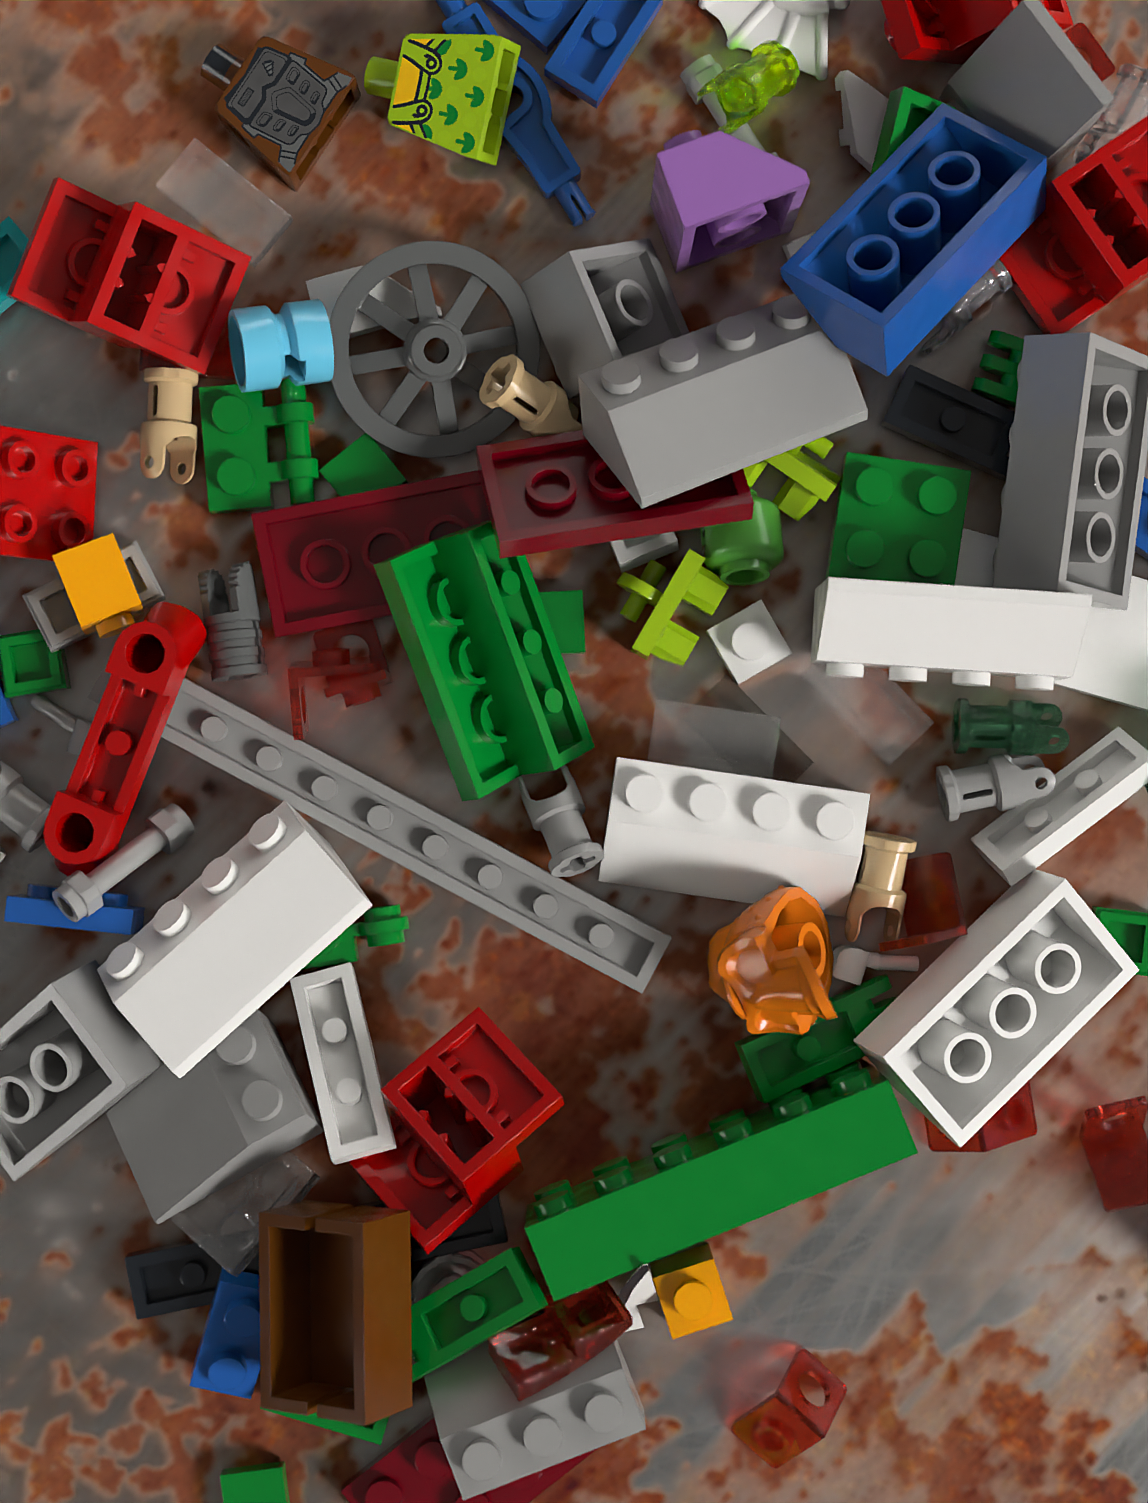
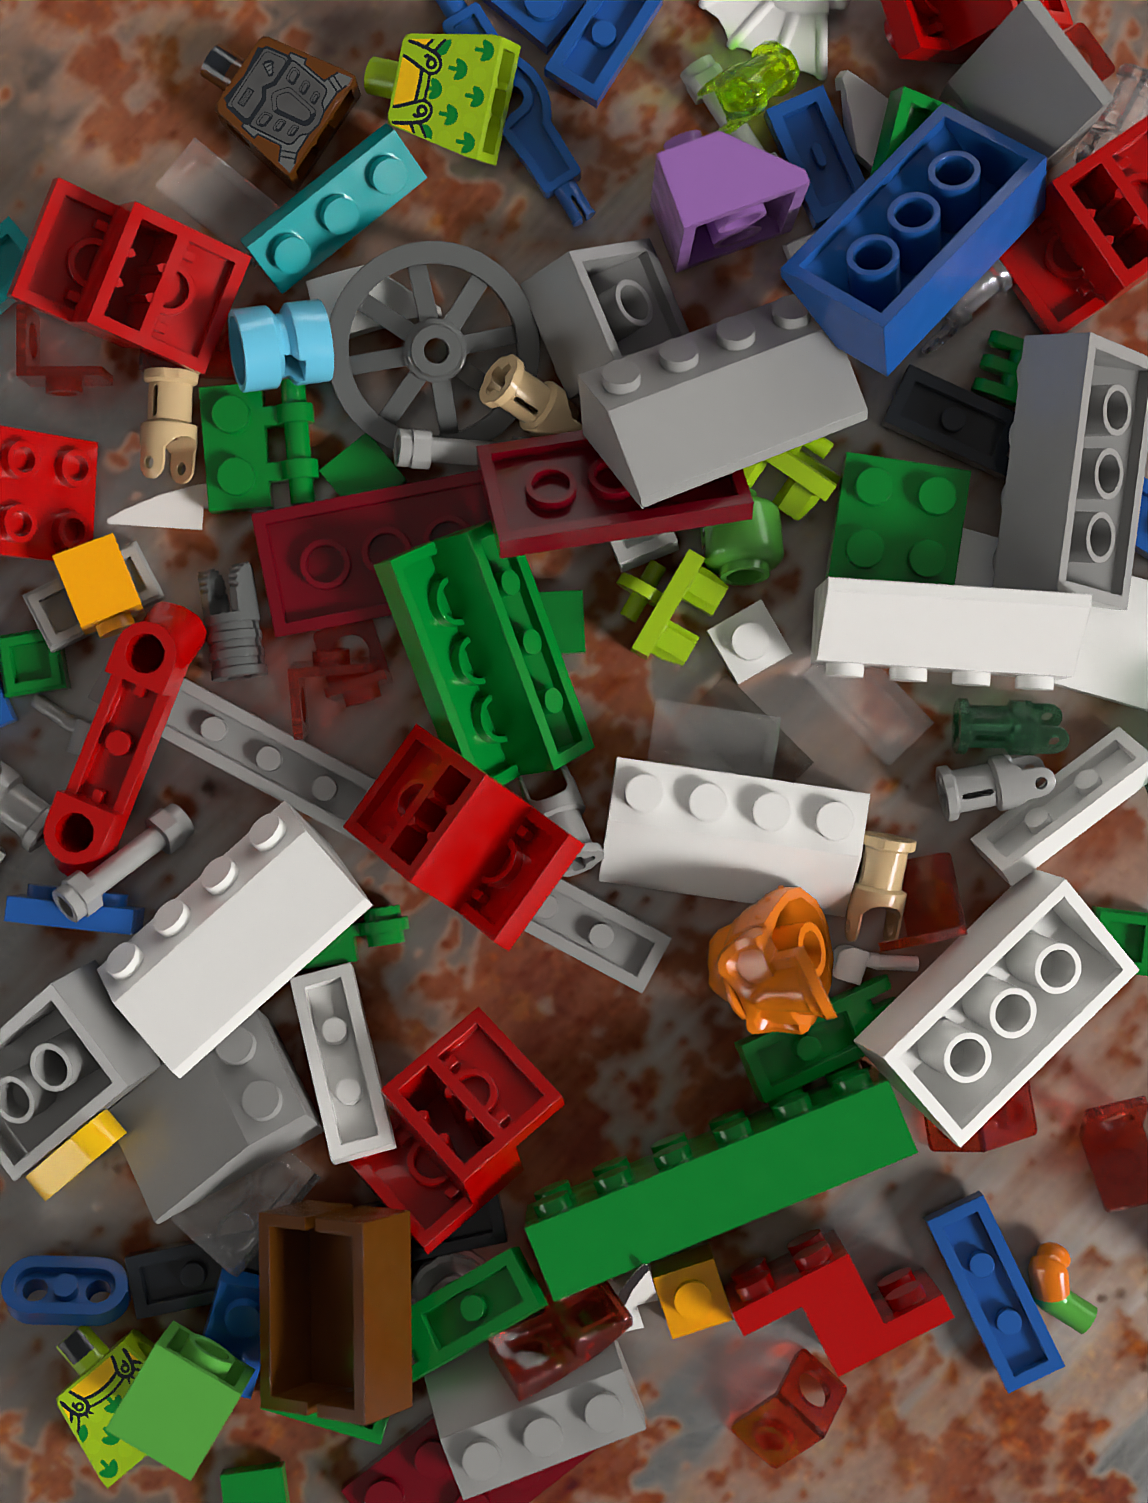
(57, 380): none -> clear red bracket
(69, 1287): none -> blue plate
(76, 1154): none -> yellow beam
(96, 1394): none -> torso
(169, 510): none -> white sticker
(180, 1399): none -> bright green head
(334, 208): none -> teal plate
(419, 448): none -> light grey bar
(463, 837): none -> red bracket
(813, 139): none -> blue plate
(835, 1300): none -> red bracket
(994, 1291): none -> blue plate
(1052, 1290): none -> orange arm

